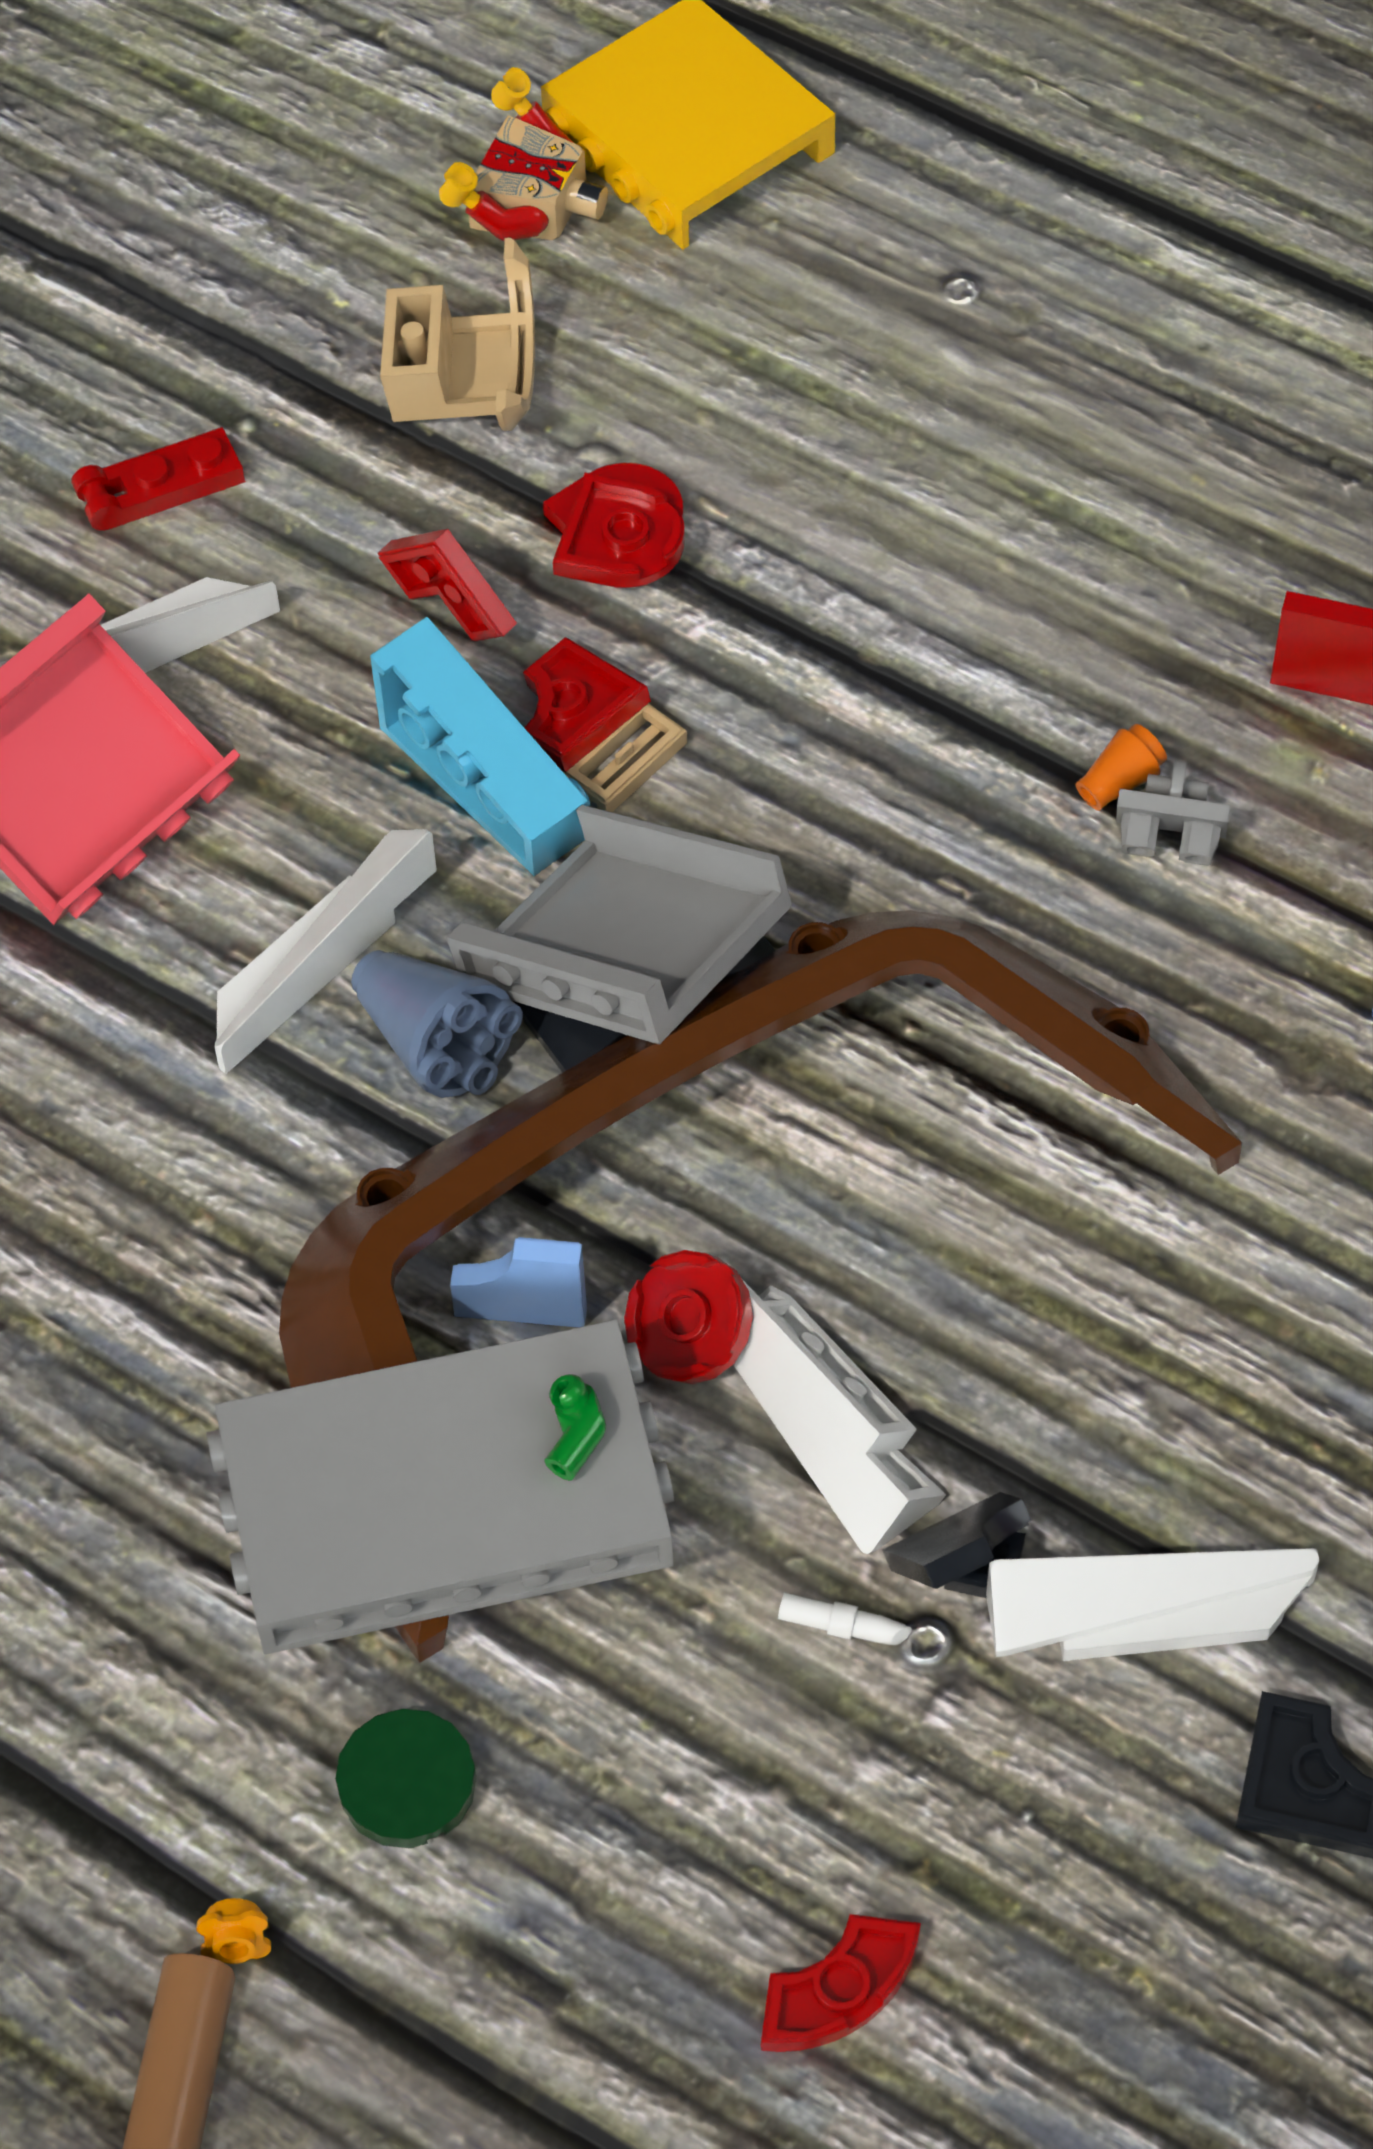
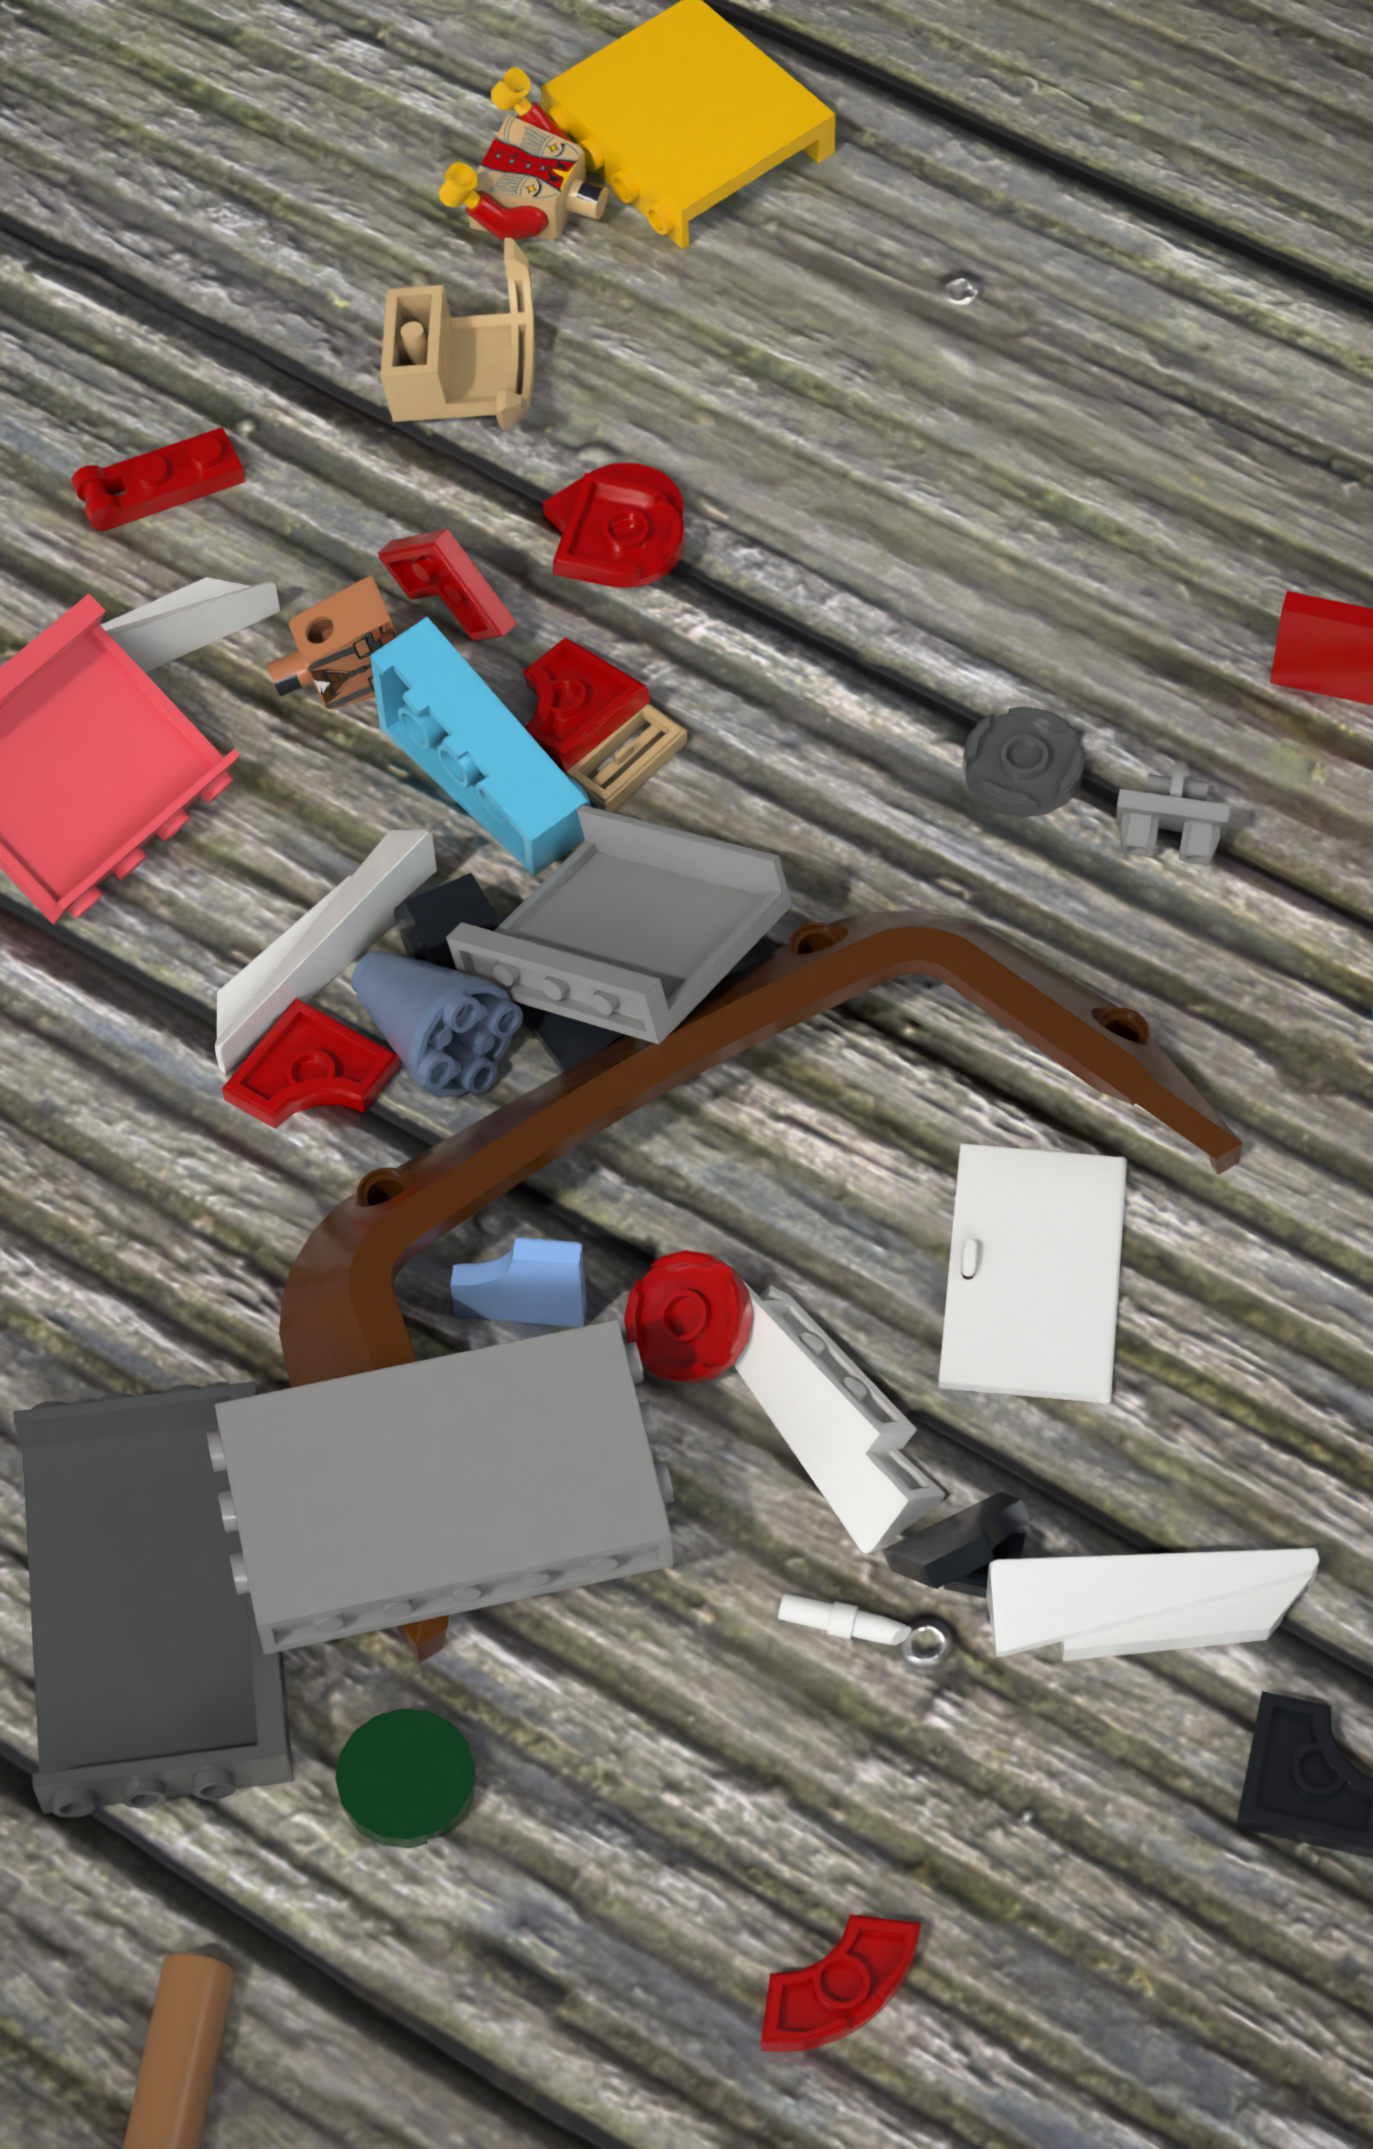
(136, 1619): none -> dark grey panel
(234, 1931): light orange plate -> none
(307, 1064): none -> red tile
(336, 646): none -> nougat torso
(438, 912): none -> black brick
(580, 1422): green arm -> none
(1023, 762): none -> dark grey tile
(1044, 1269): none -> white container
(1122, 765): orange cone -> none

